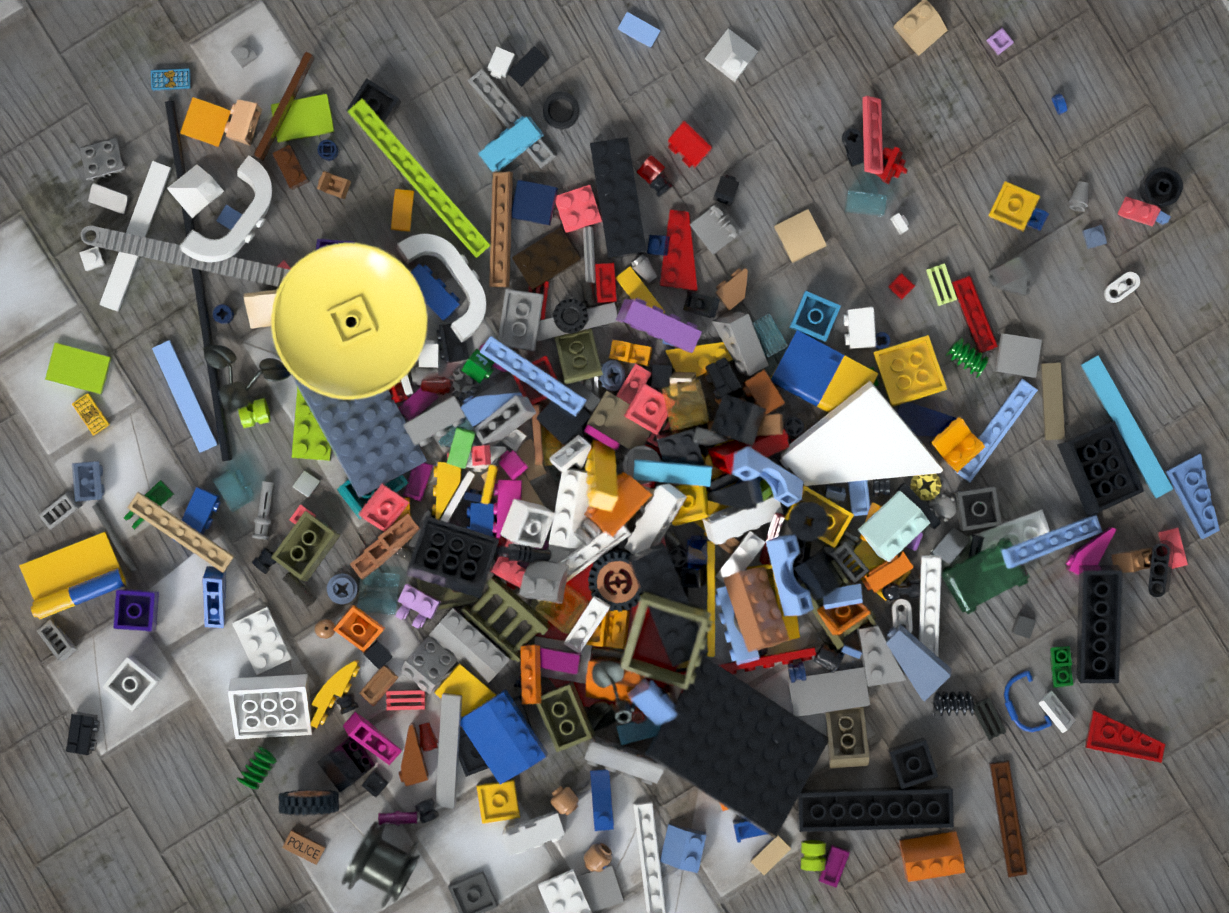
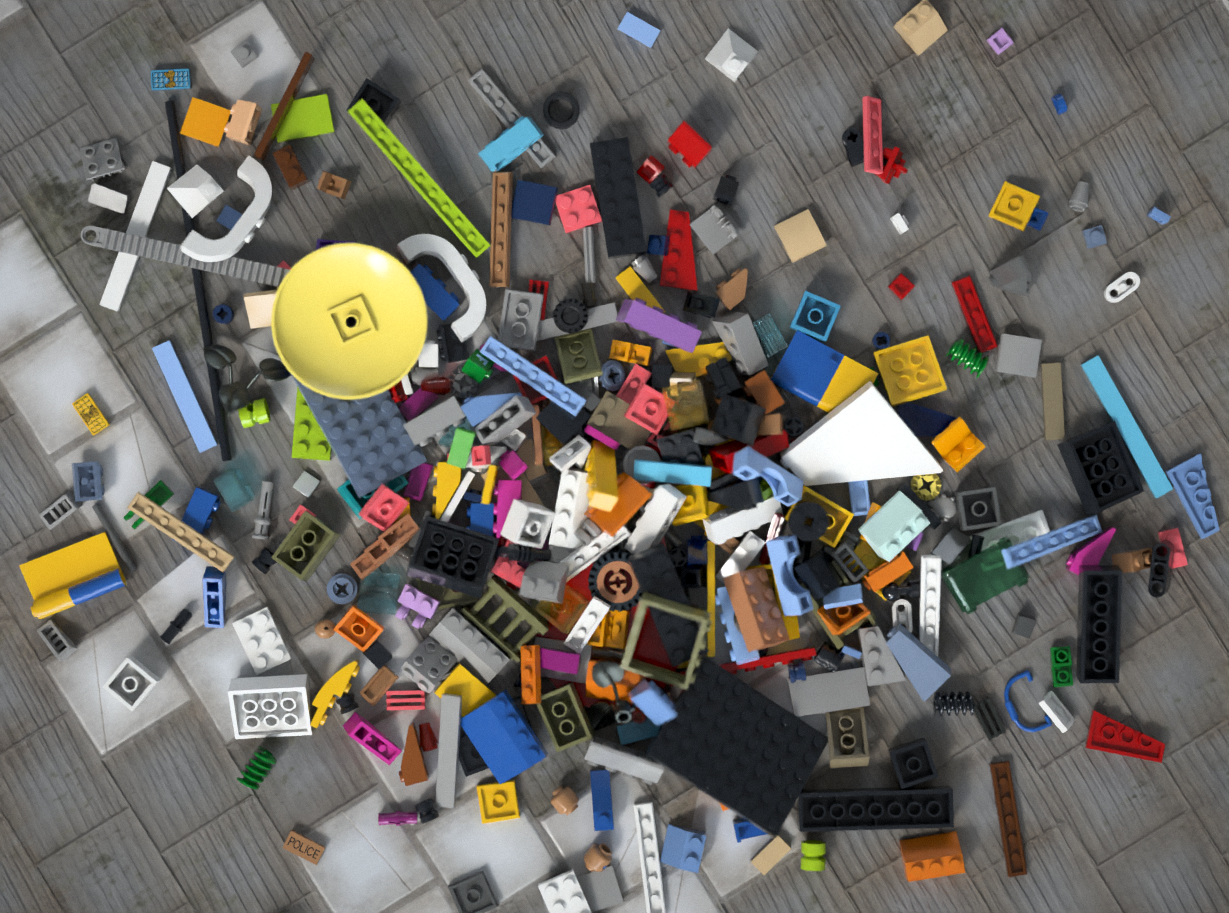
(78, 368): lime tile -> none
(82, 733): black brick -> none
(92, 258): white plate -> none
(136, 610): dark purple brick -> none
(176, 626): none -> black axle
(299, 589): clear smoke pin -> none
(309, 802): black wheel -> none
(331, 150): dark blue wheel -> none
(346, 764): black slope -> none
(375, 784): black tile -> none
(381, 864): pearl dark grey wheel -> none
(402, 210): light orange slope -> none
(500, 63): white brick -> none
(527, 66): black tile -> none
(533, 833): white wedge -> none
(546, 258): dark brown plate -> none
(605, 282): red plate -> none
(834, 866): magenta tile -> none
(835, 493): sand blue plate -> none
(860, 328): white slope -> none
(865, 203): clear light blue brick -> none
(881, 486): black wheel -> none
(948, 282): yellowish green tile -> none
(999, 427): light blue tile -> none
(1139, 211): coral plate -> none
(1161, 177): black brick -> none

